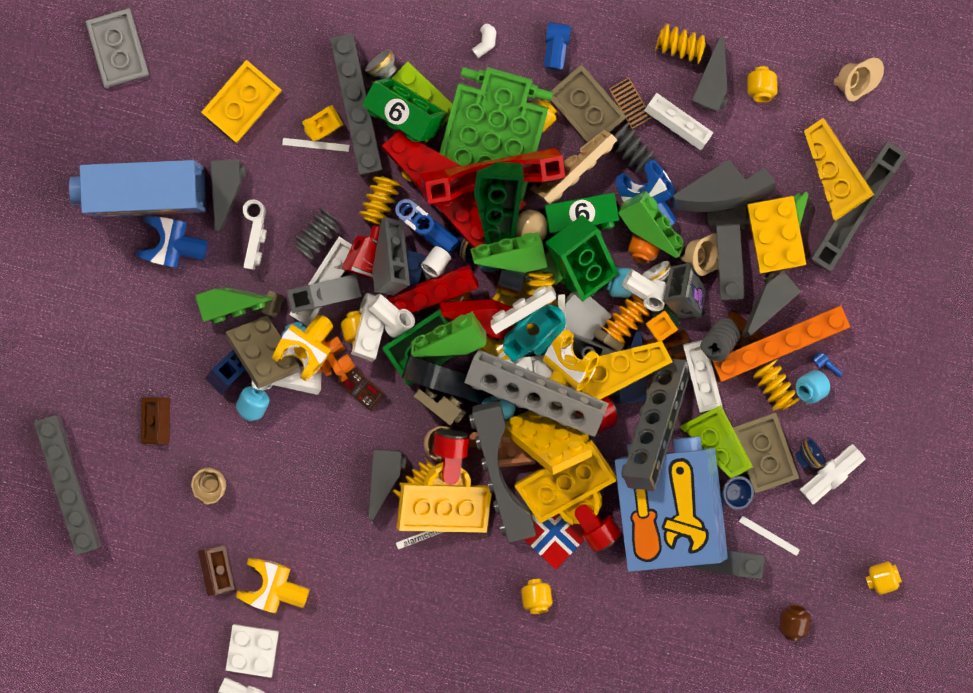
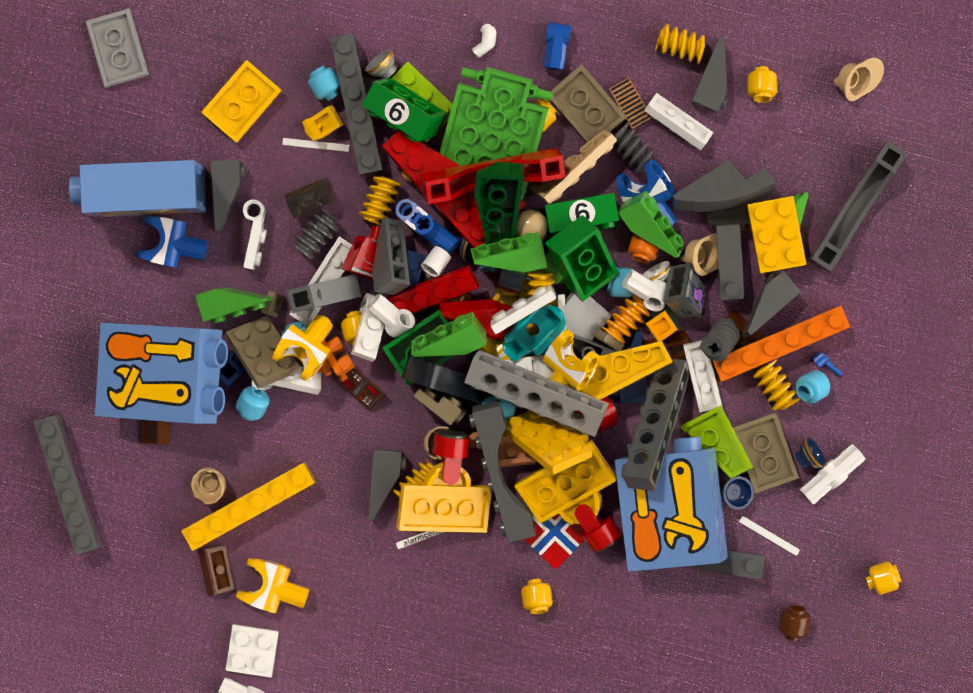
(160, 373): none -> medium blue brick
(248, 506): none -> yellow brick
(310, 197): none -> clear smoke bracket
(324, 83): none -> medium azure head
(840, 177): yellow wing -> none

